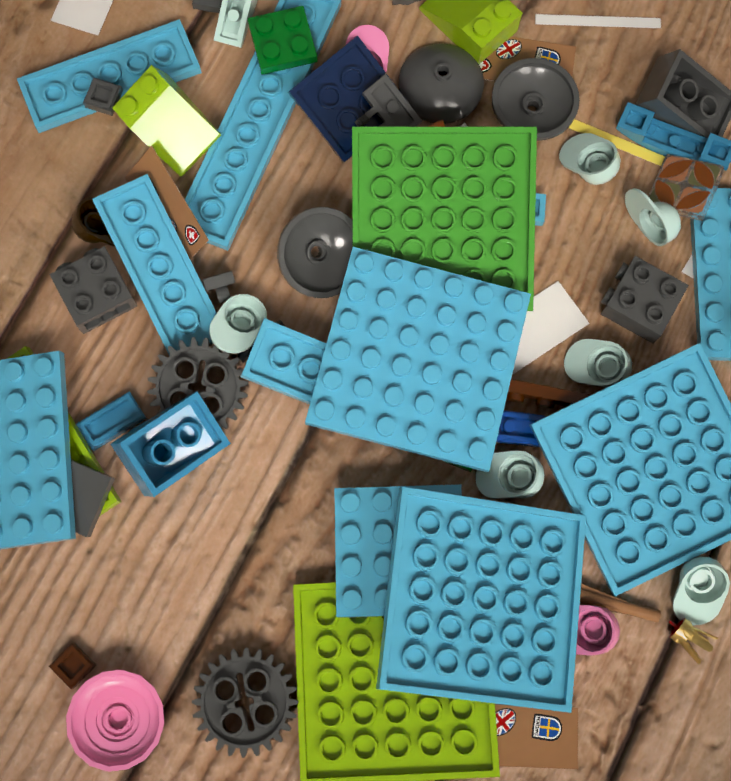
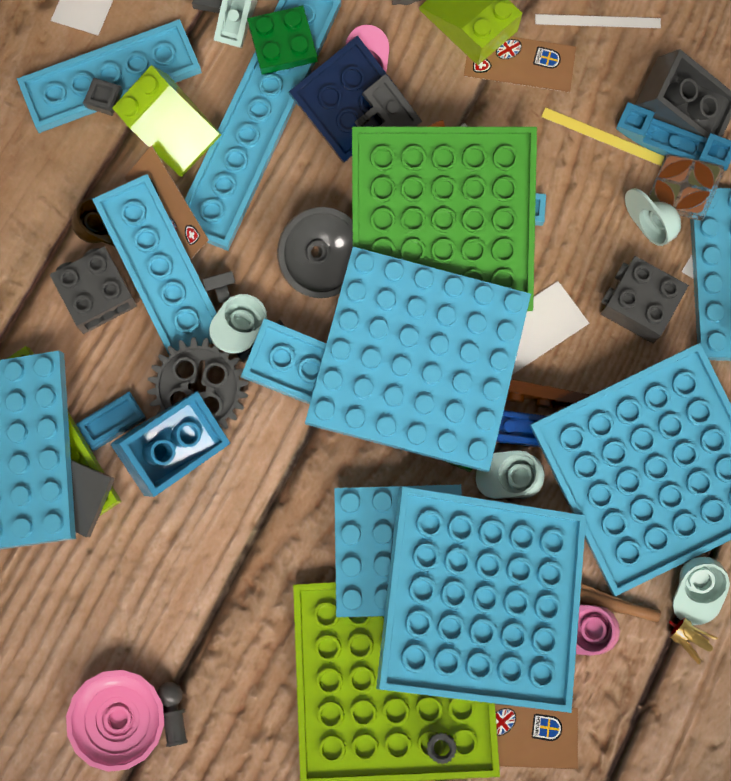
(72, 665): reddish brown tile -> none
(171, 695): none -> dark grey pin
(215, 709): dark grey gear -> none
(440, 96): dark grey dish -> none
(452, 744): none -> dark grey axle
(540, 85): dark grey dish -> none
(591, 158): light aqua cap -> none
(597, 362): light aqua cap -> none

